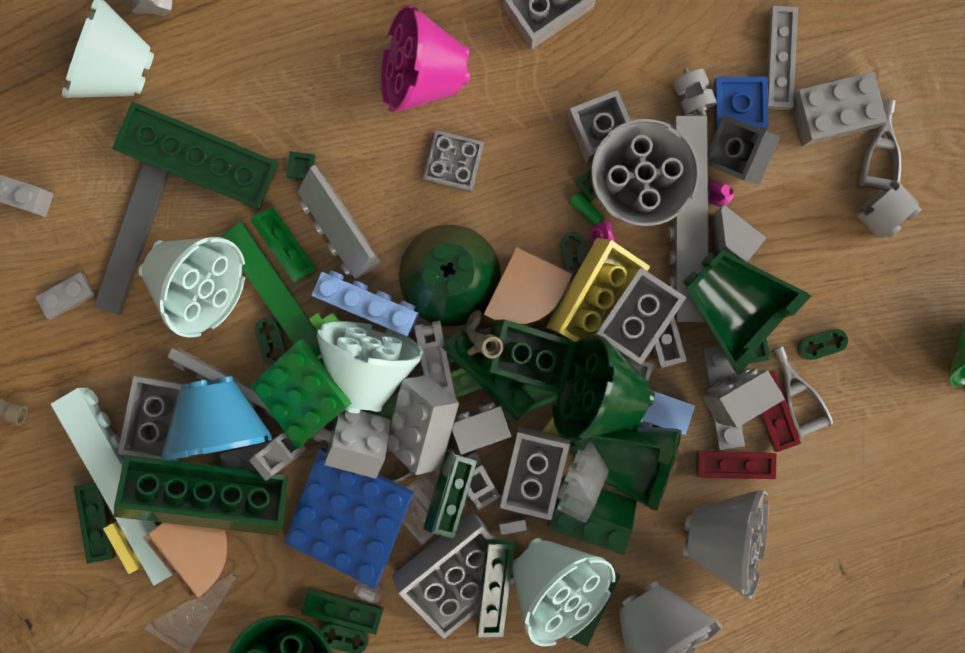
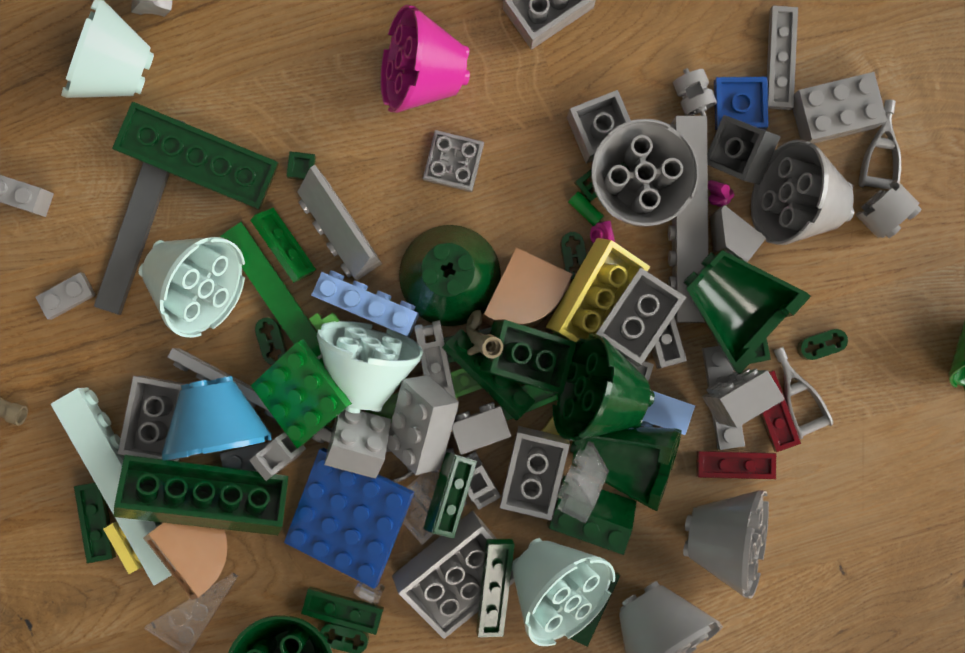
(512, 525): light grey tile -> none
(800, 195): none -> light grey cone

